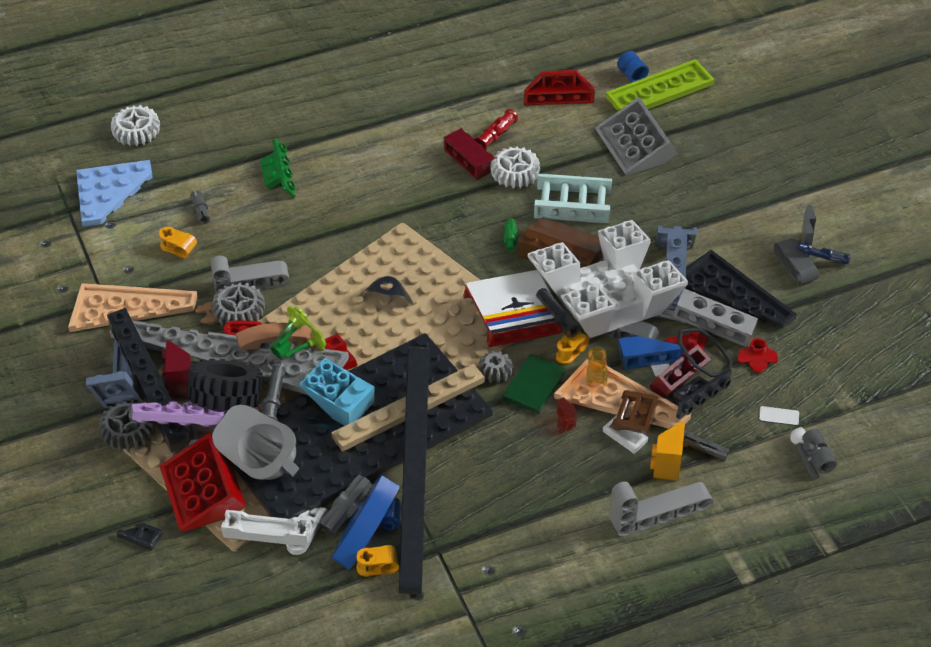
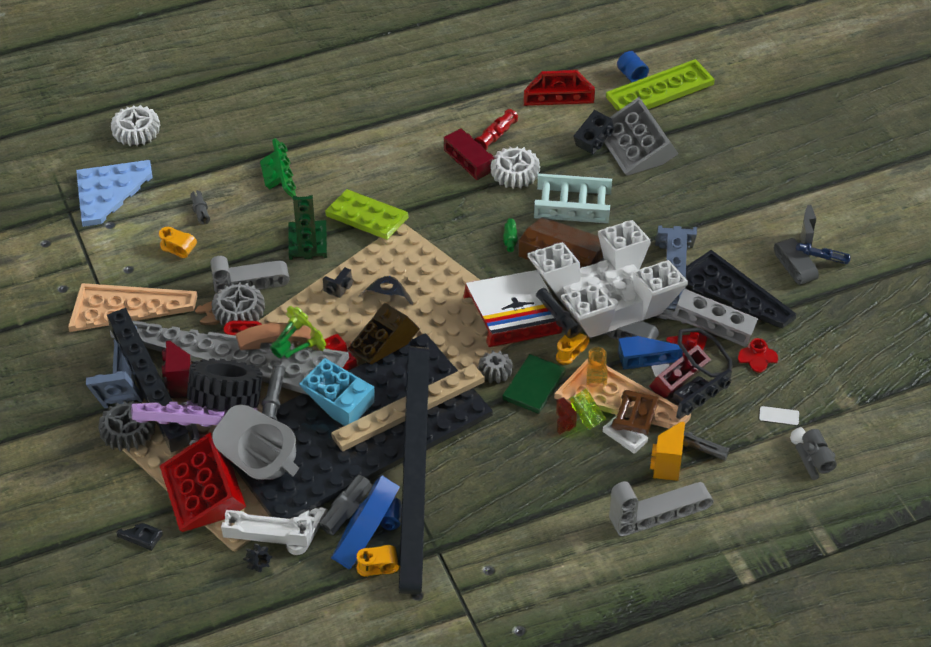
(252, 557): none -> black gear
(306, 235): none -> dark green bracket
(340, 284): none -> black bracket
(366, 214): none -> lime plate
(383, 334): none -> dark brown slope
(587, 409): none -> clear neon green hips
(591, 130): none -> black brick

